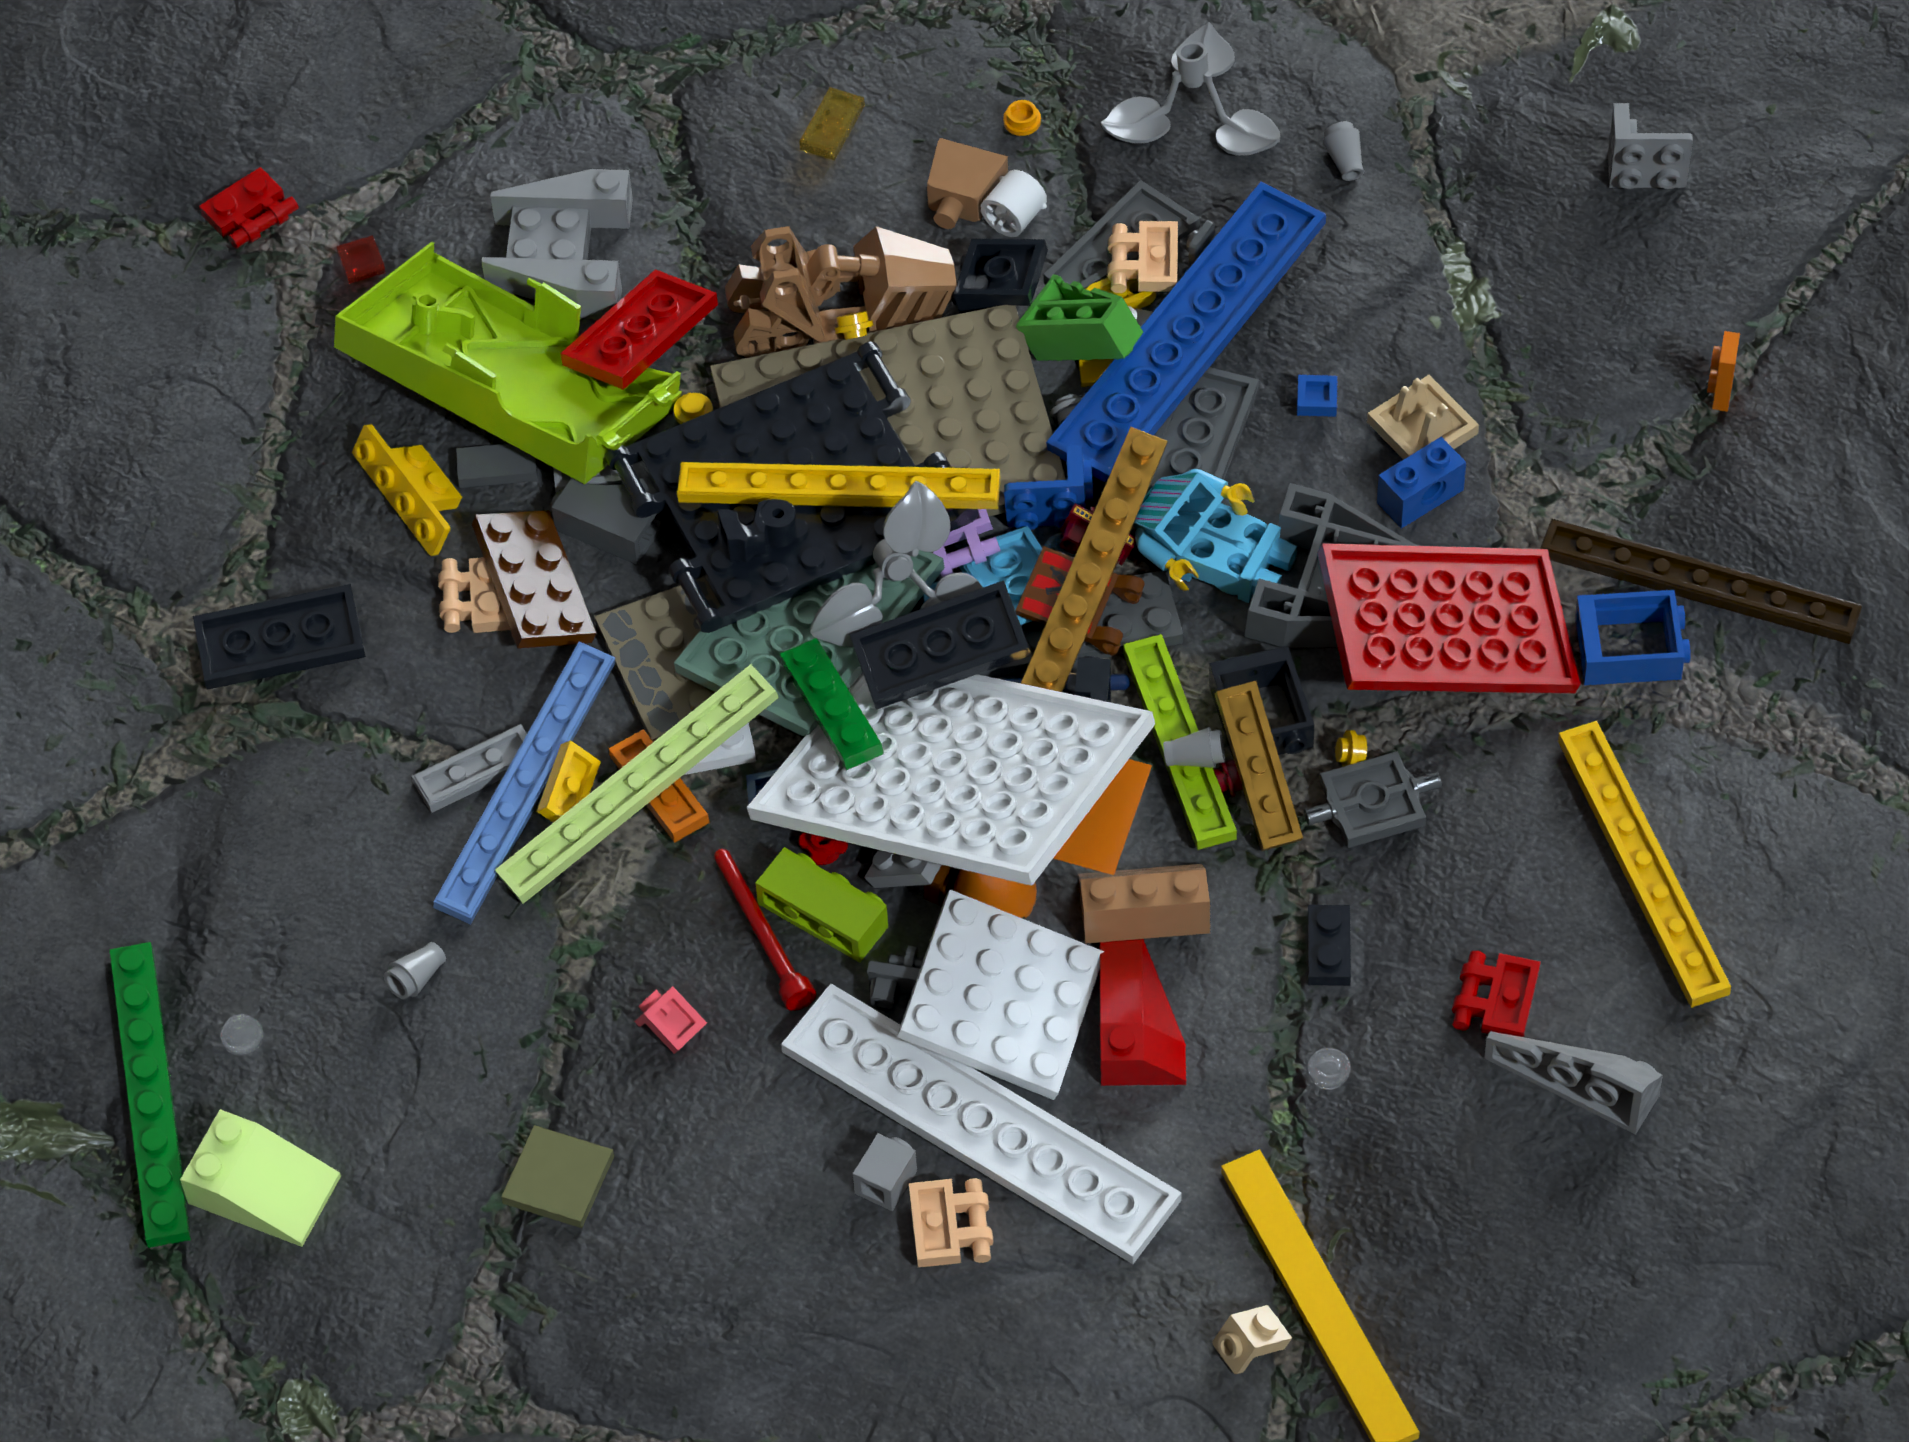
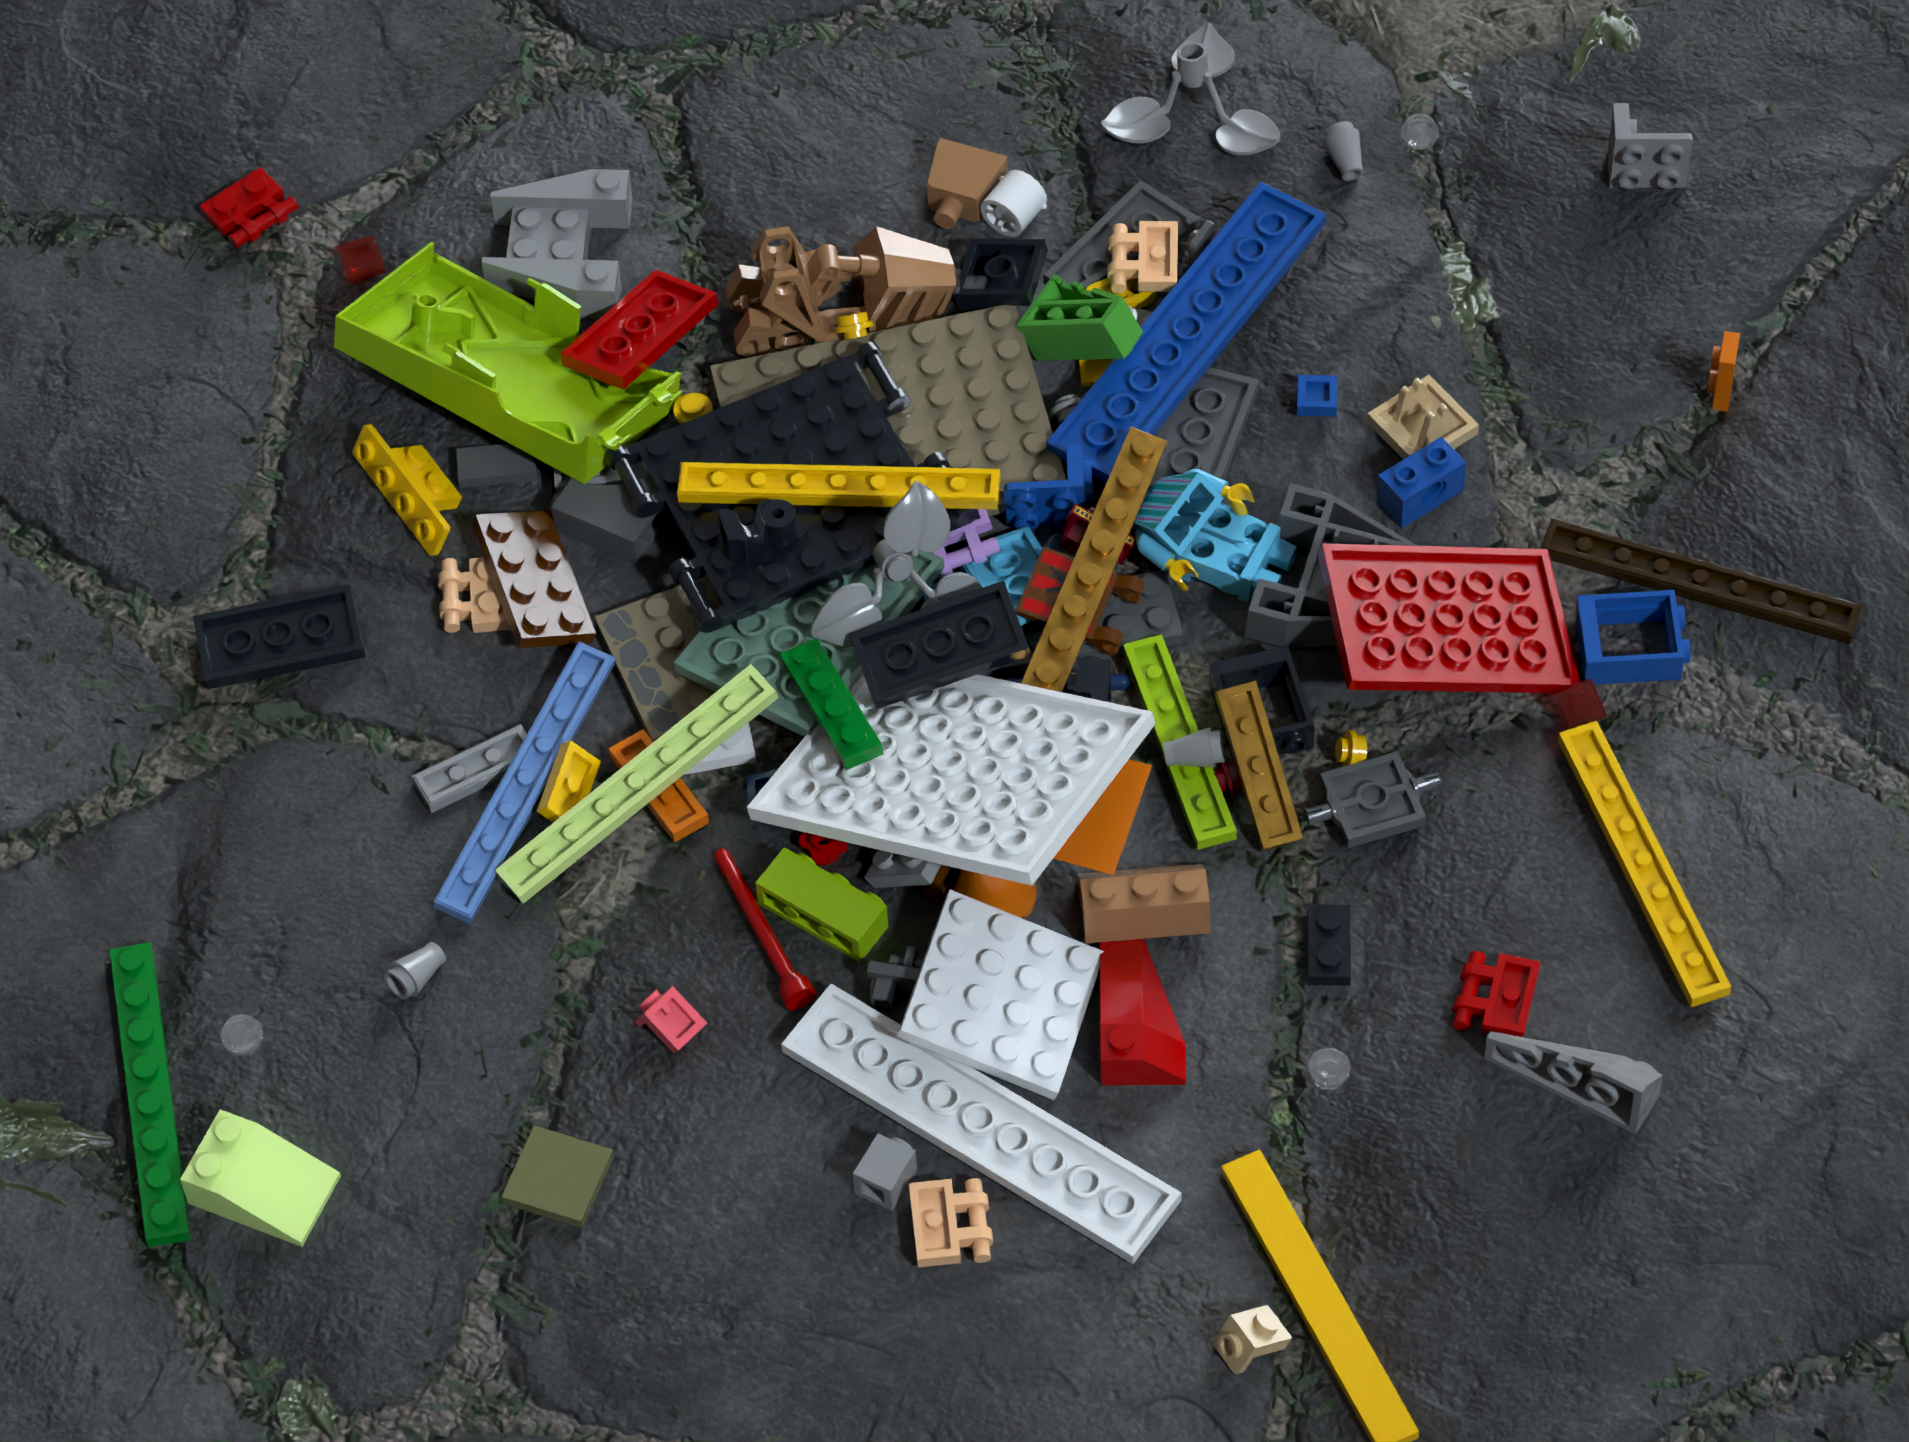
(832, 123): clear yellow plate -> none
(1022, 118): light orange plate -> none
(1419, 131): none -> clear plate
(1579, 704): none -> clear red plate

